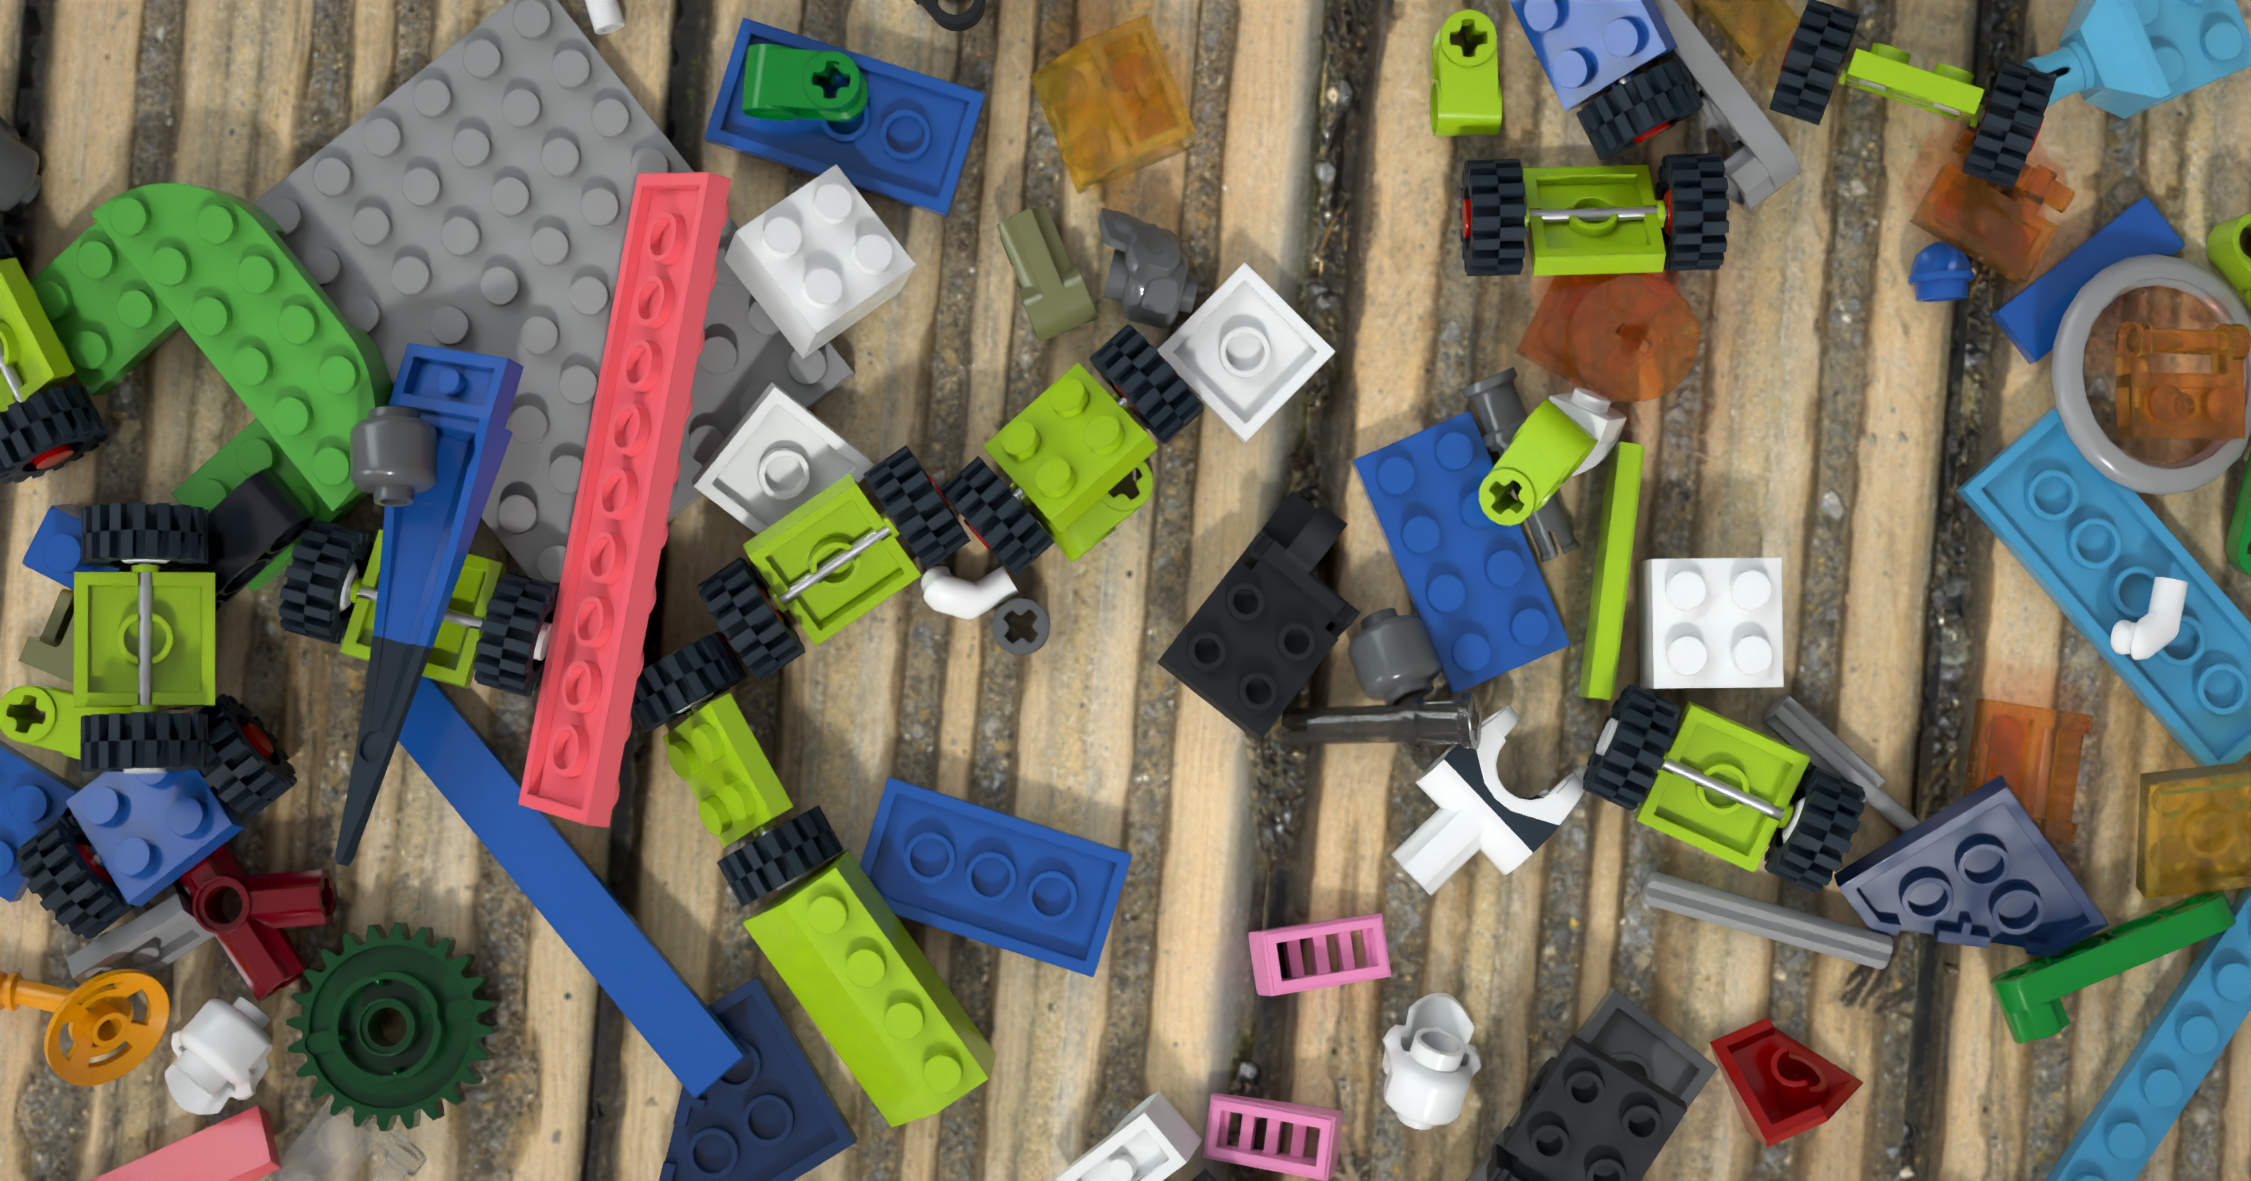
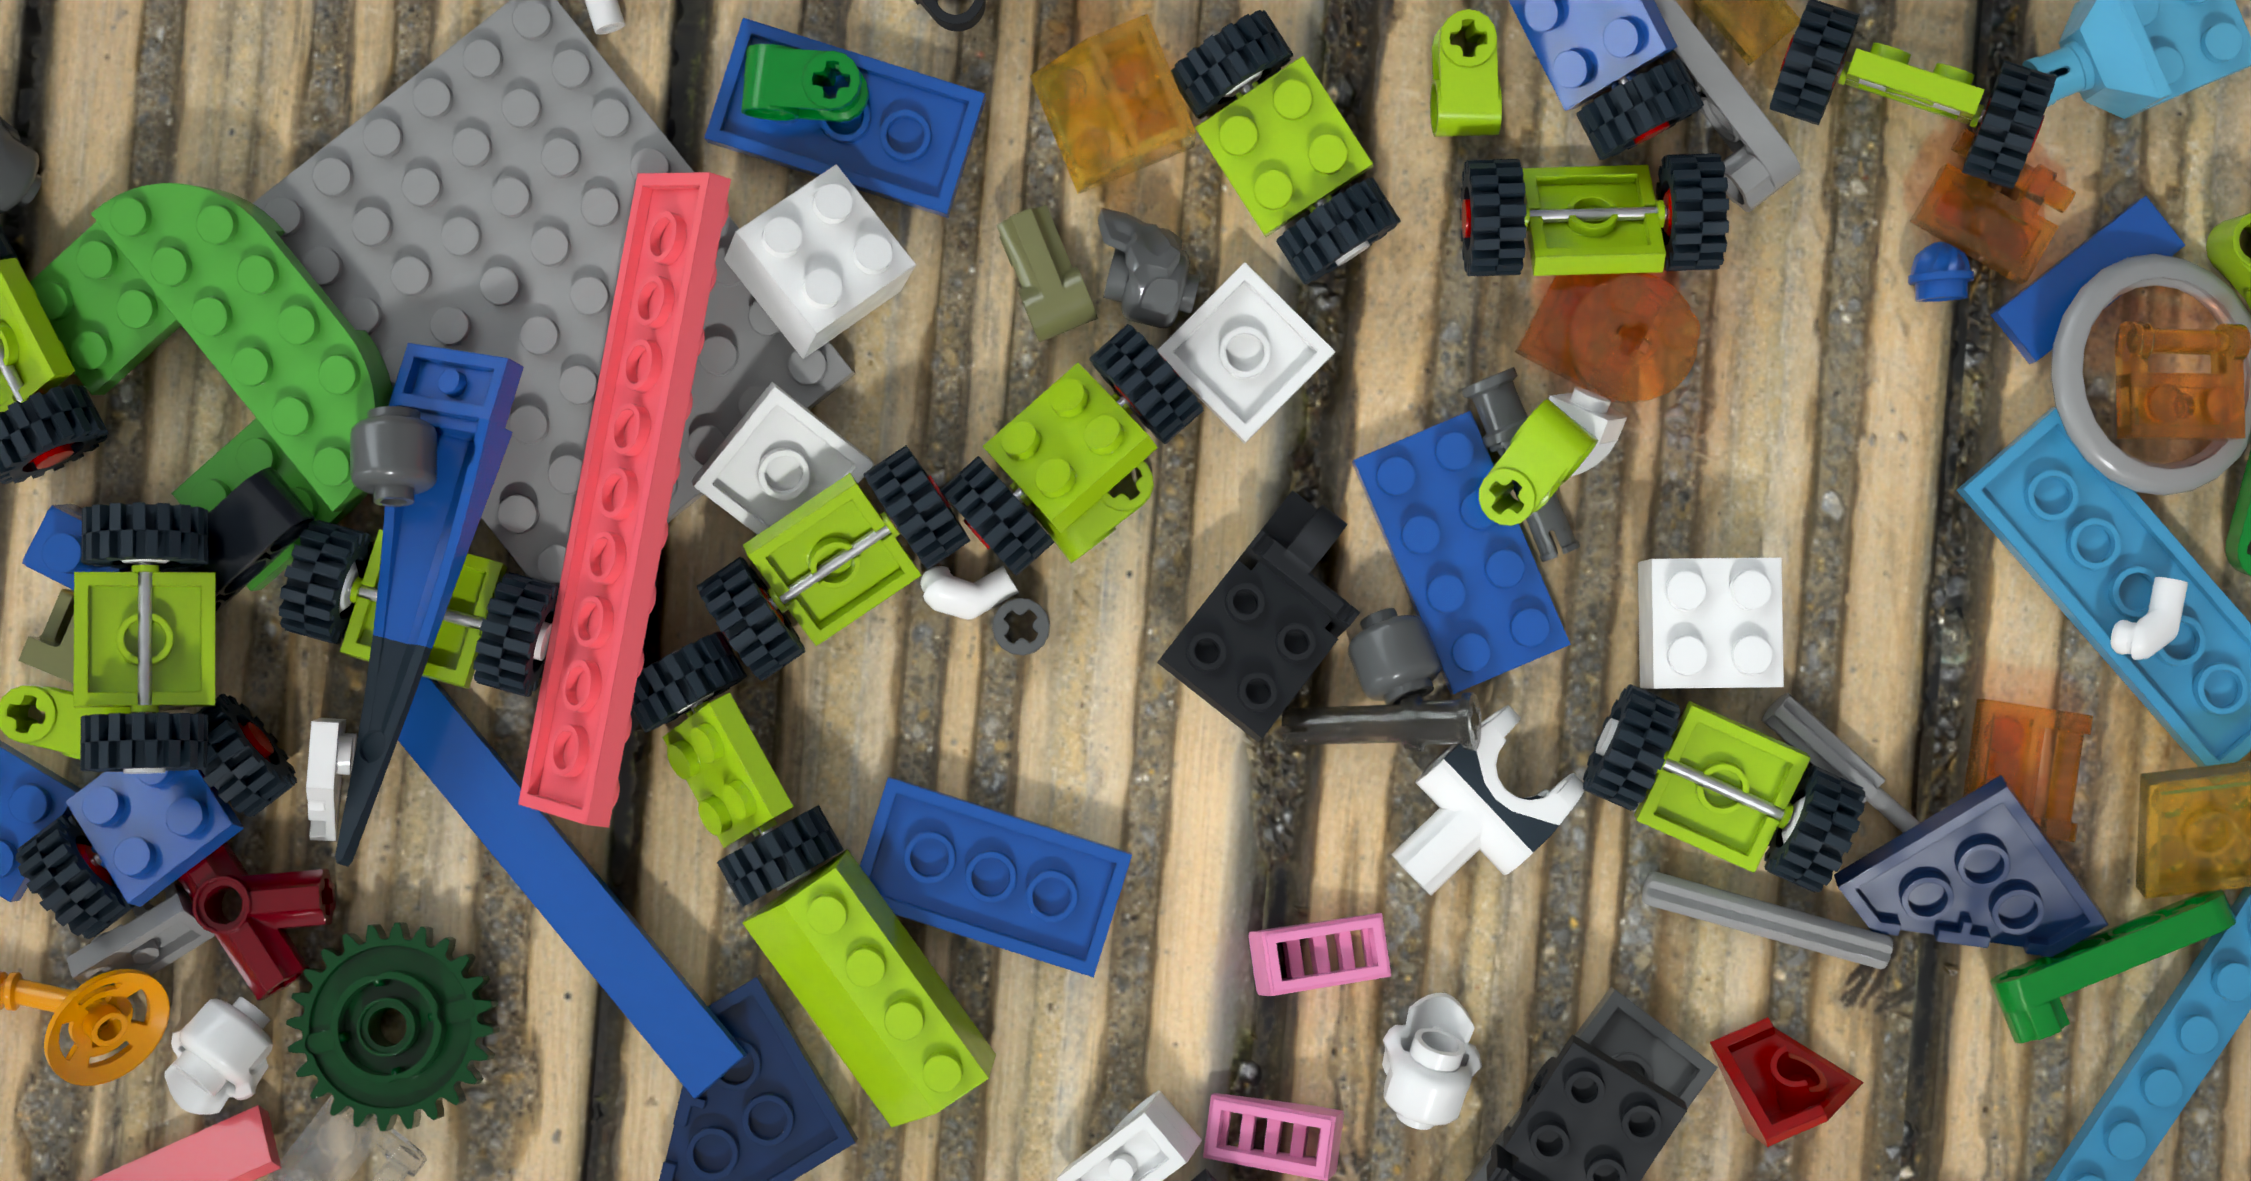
(329, 758): none -> white wing
(1283, 145): none -> plate
(1611, 571): lime tile -> none

